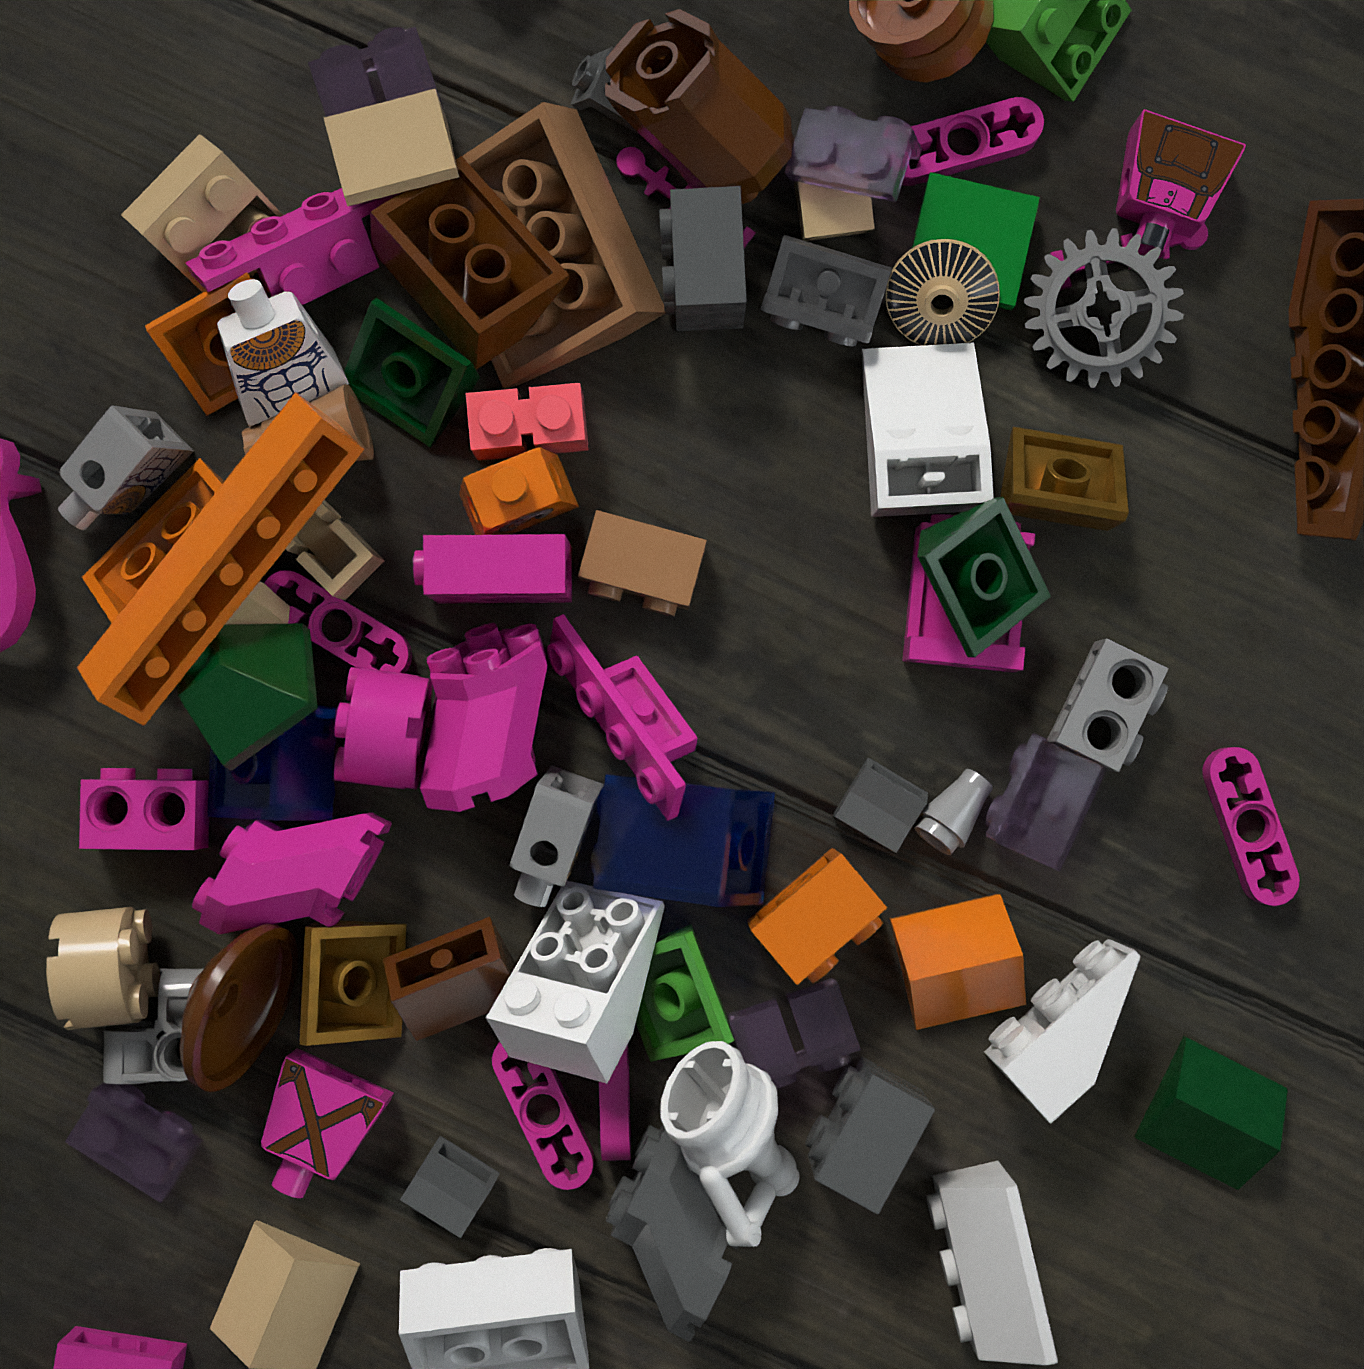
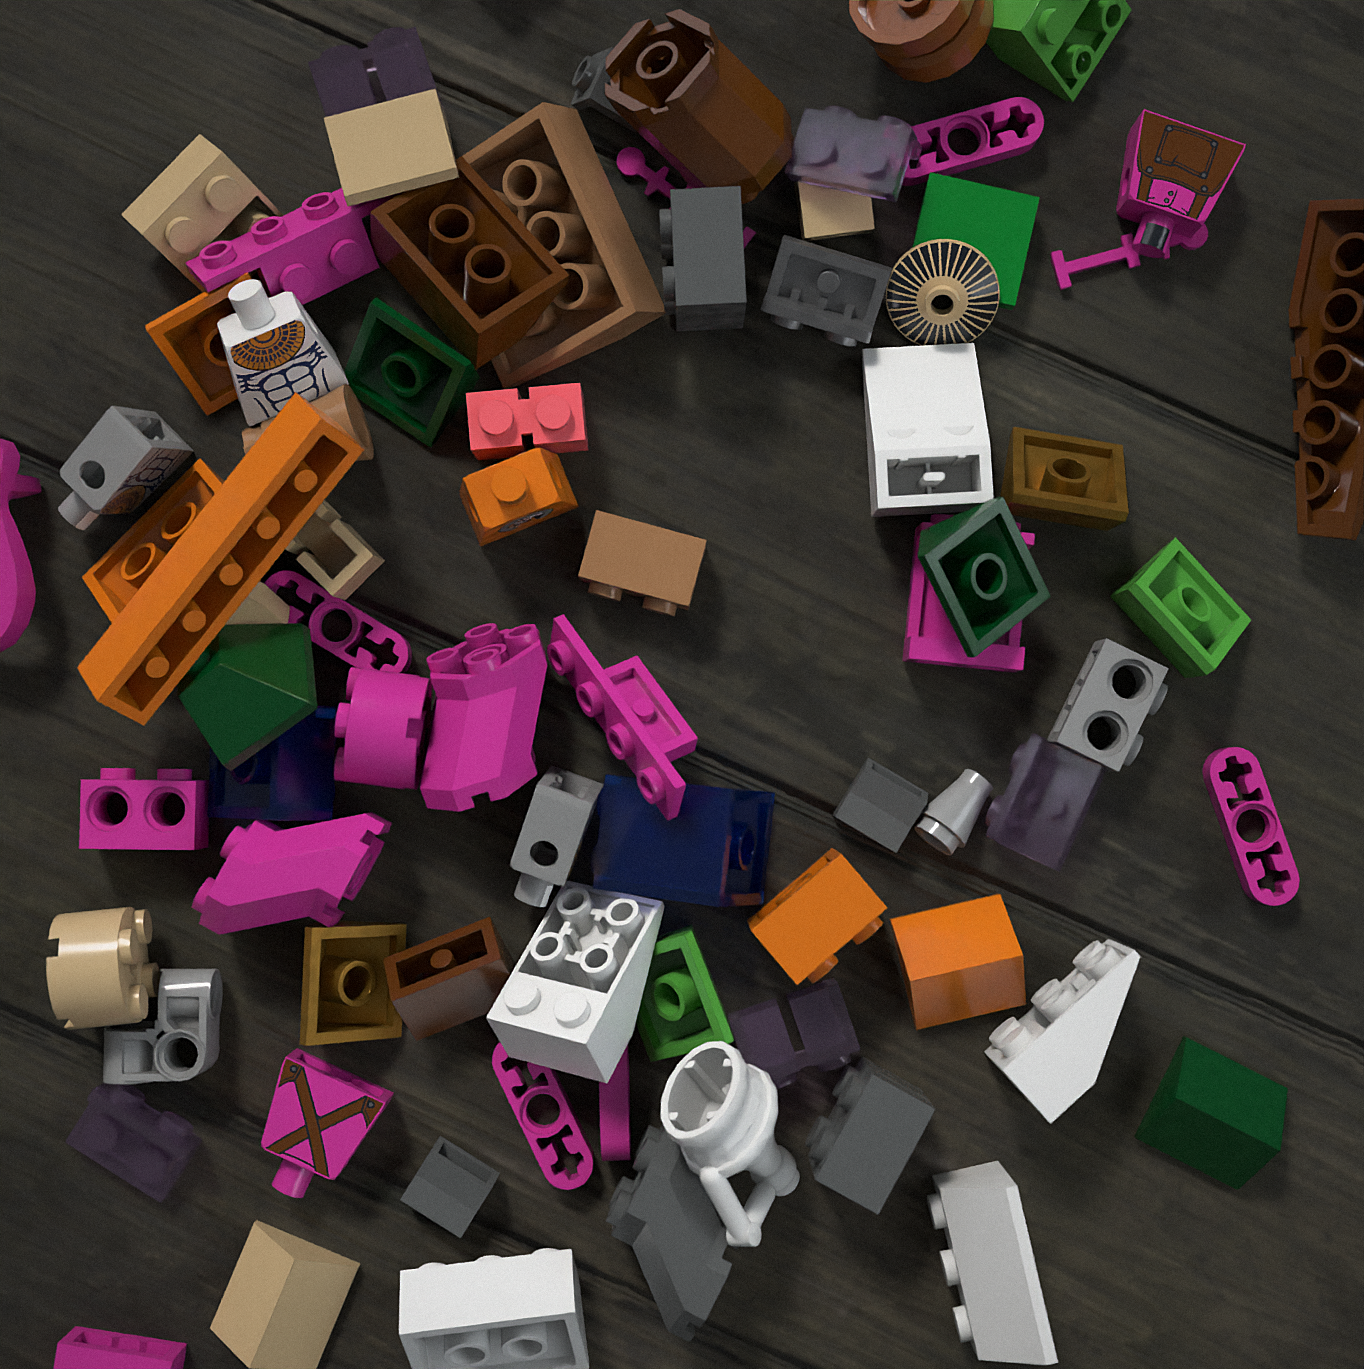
(237, 1006): reddish brown dish -> none
(495, 568): dark pink brick -> none
(1094, 259): light grey gear -> none
(1182, 610): none -> bright green slope

